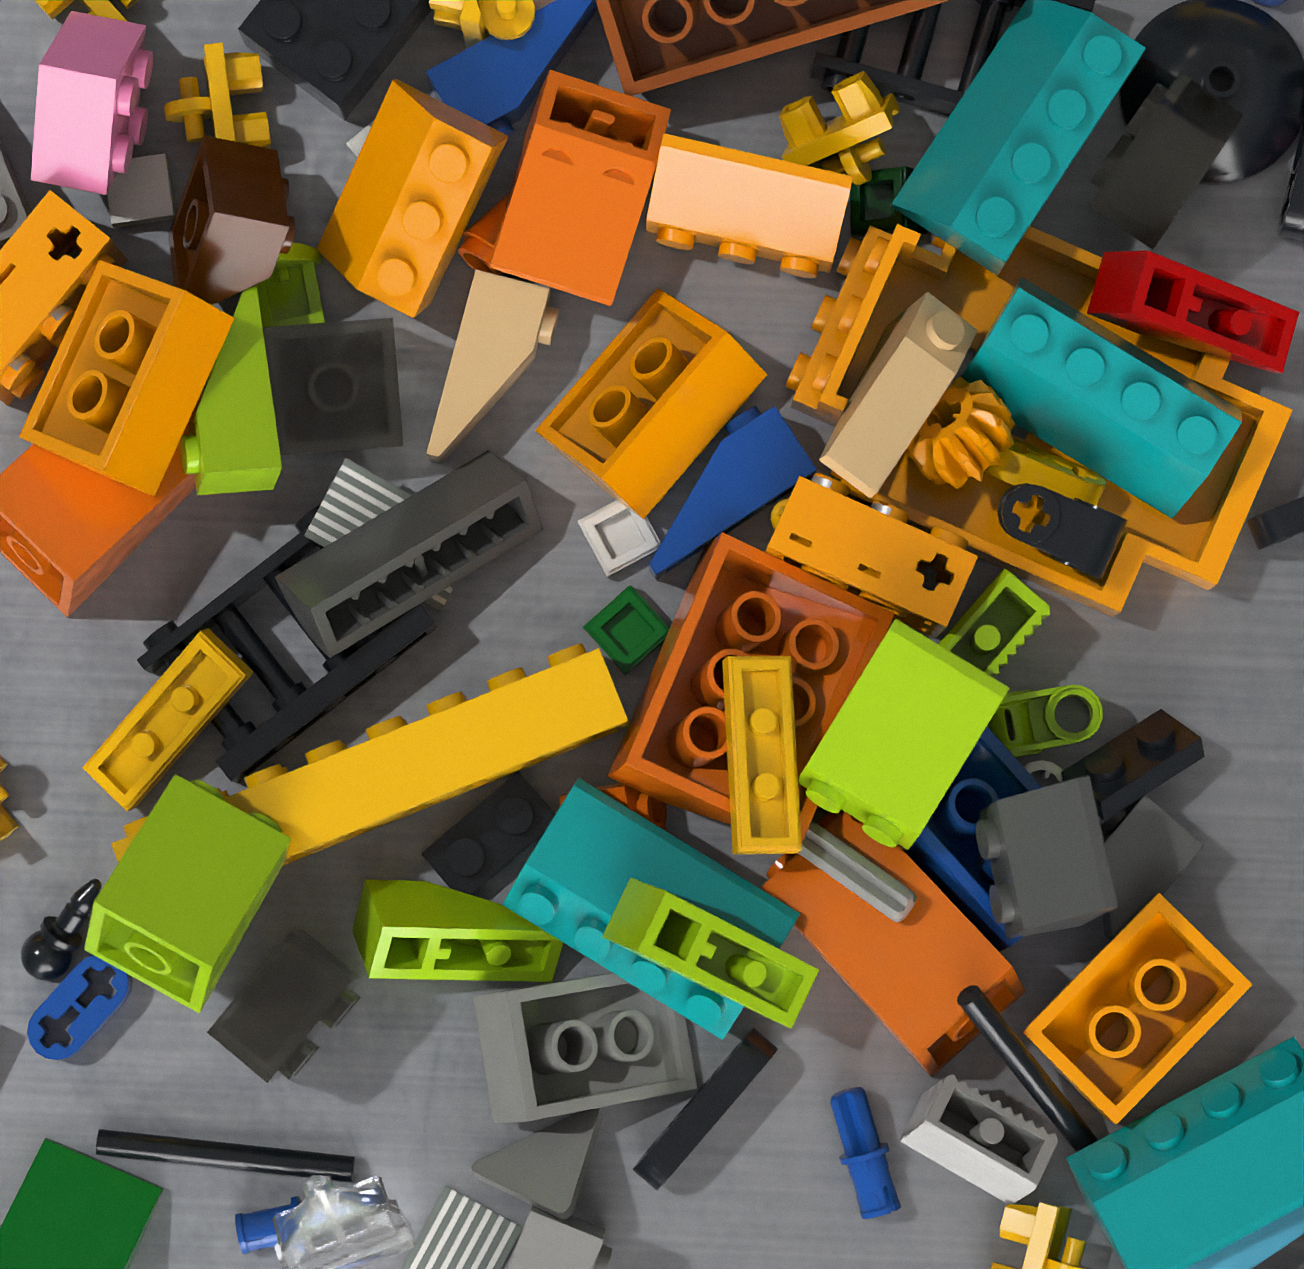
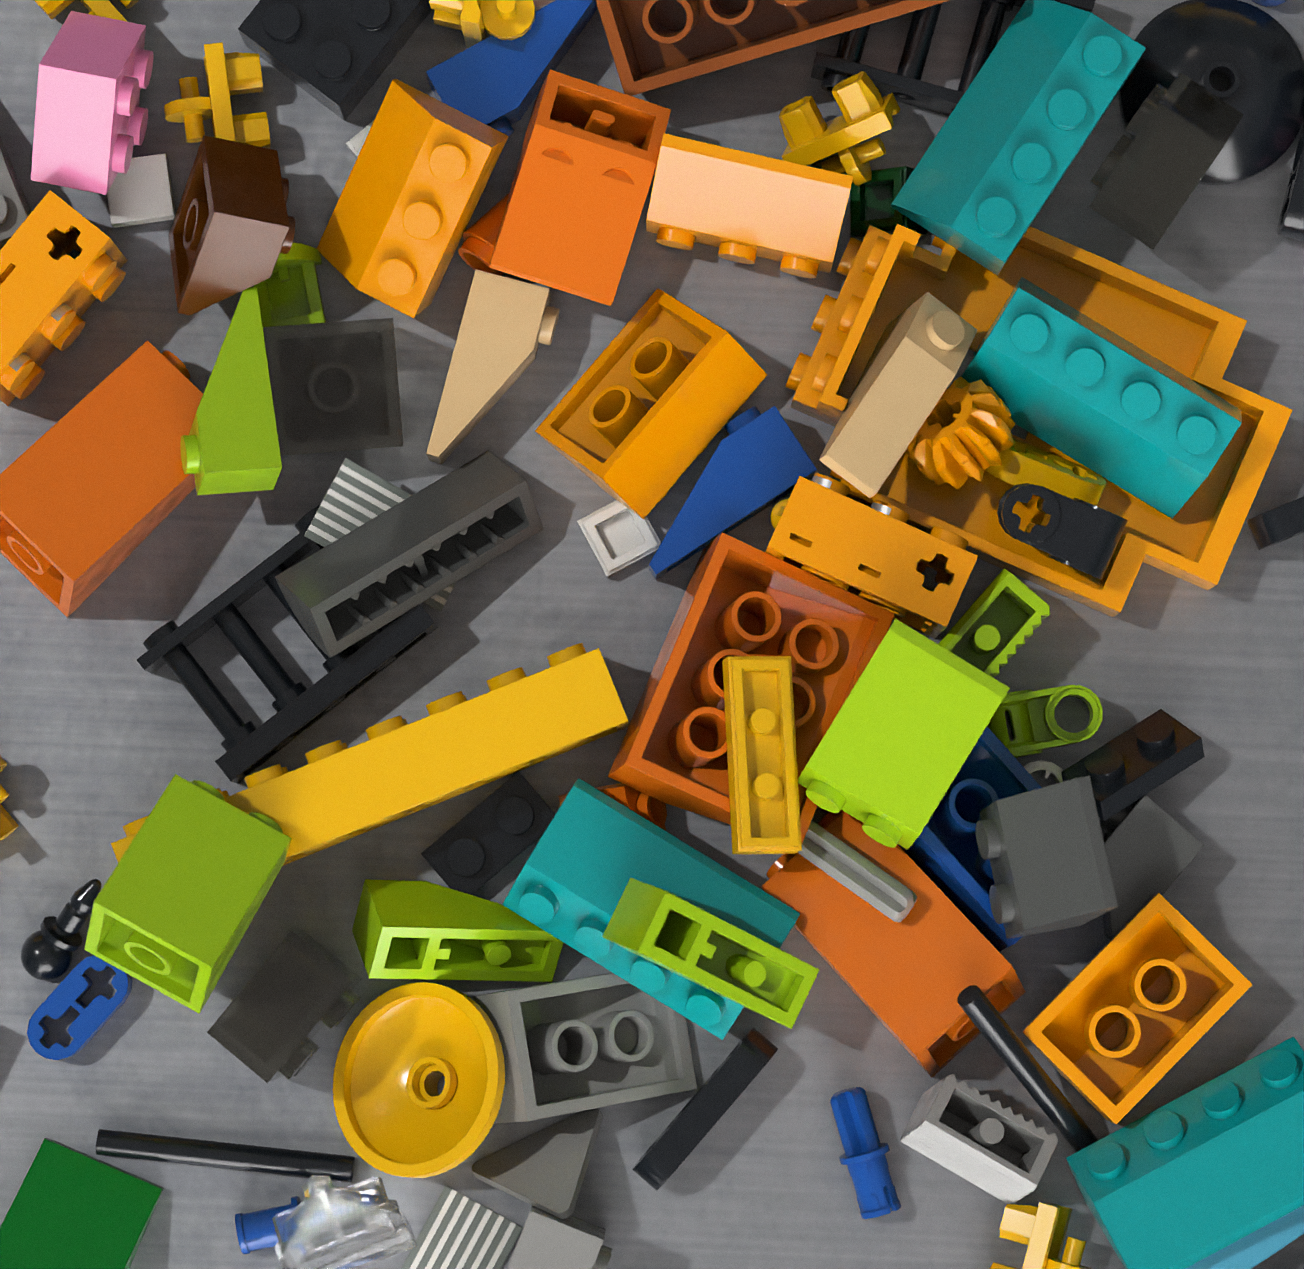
(127, 376): light orange slope -> none
(168, 719): yellow tile -> none
(392, 1072): none -> yellow dish
(627, 630): green tile -> none
(1191, 309): red slope -> none

